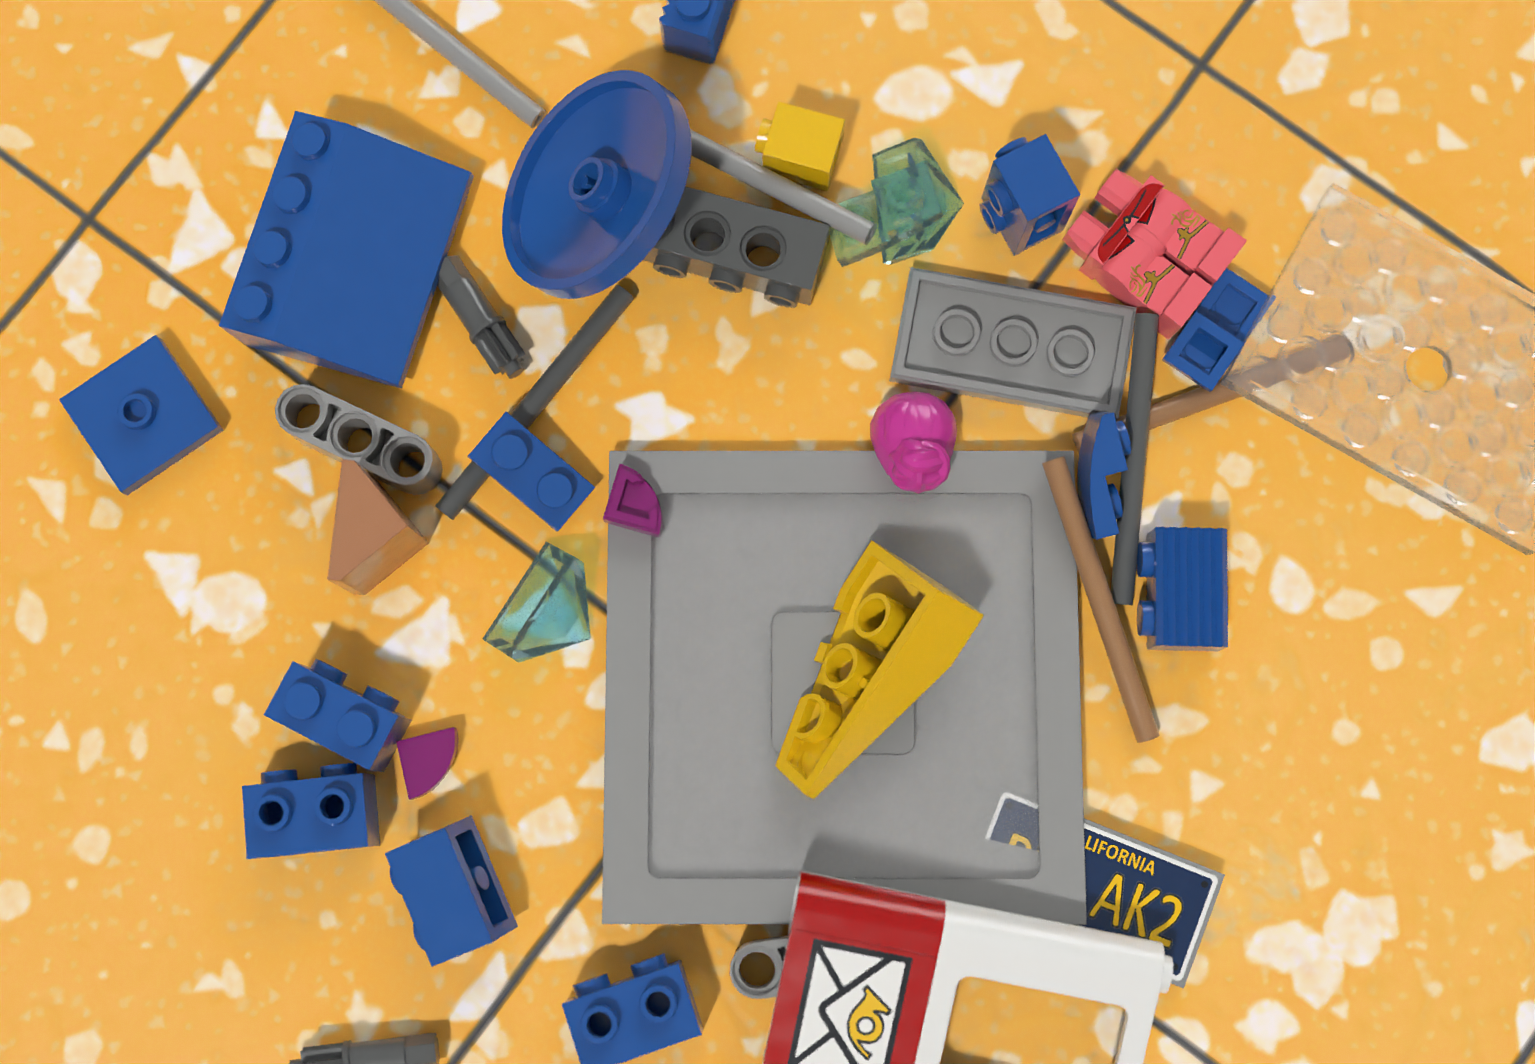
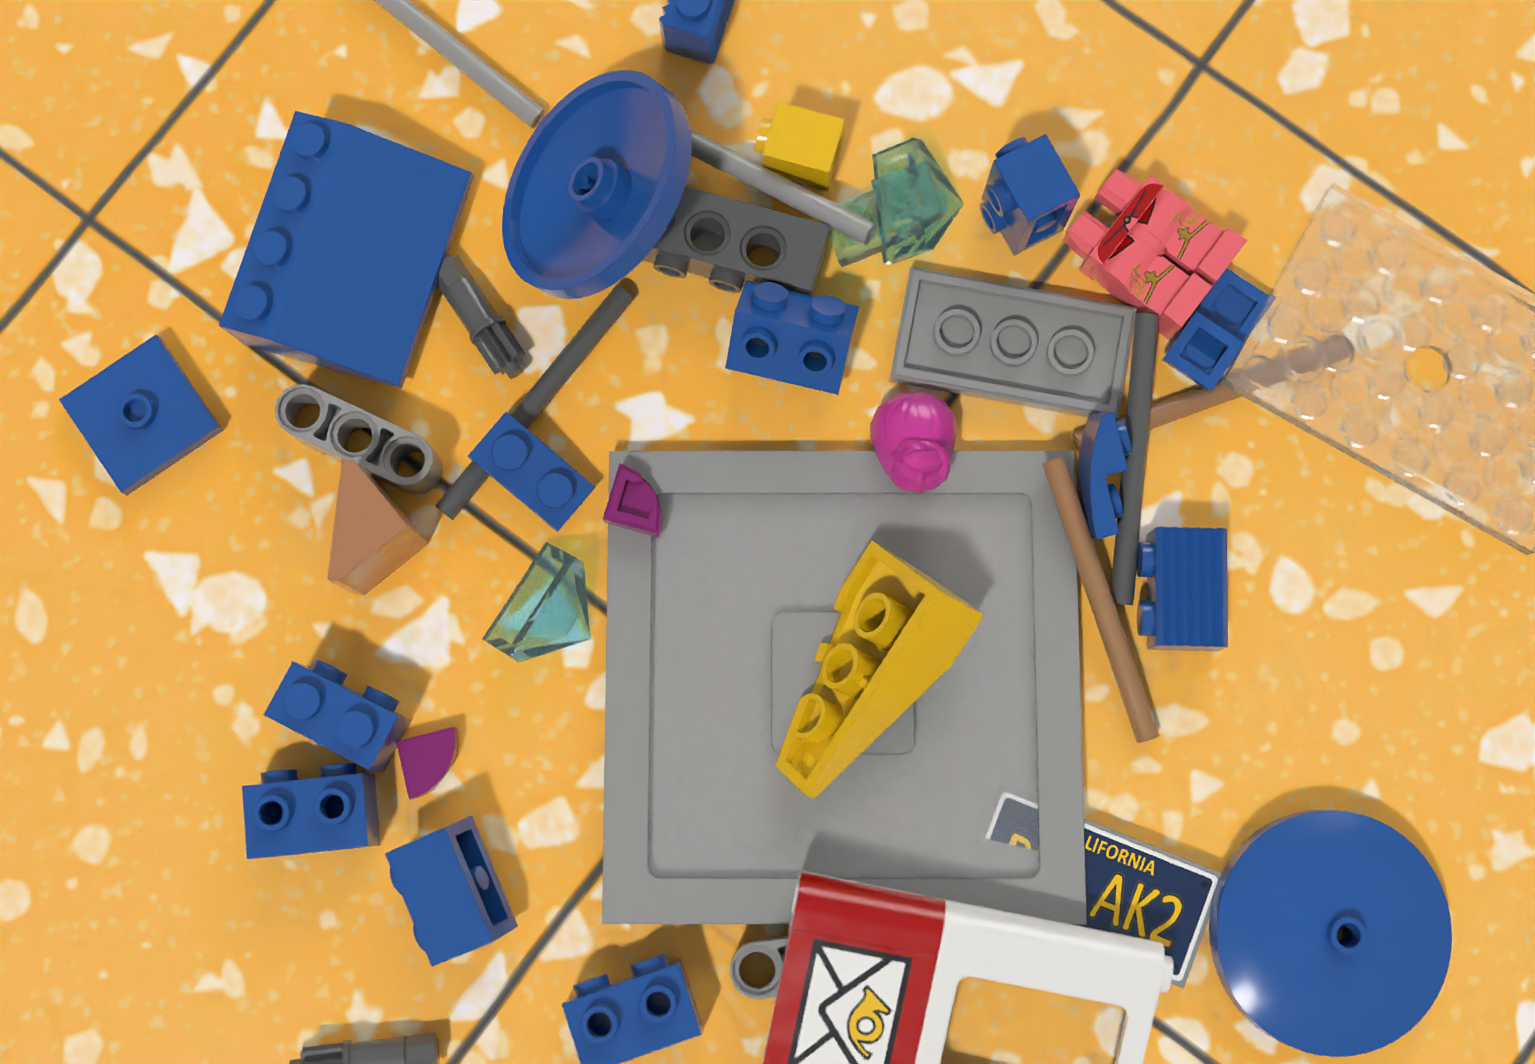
(791, 336): none -> blue brick
(1280, 922): none -> blue dish

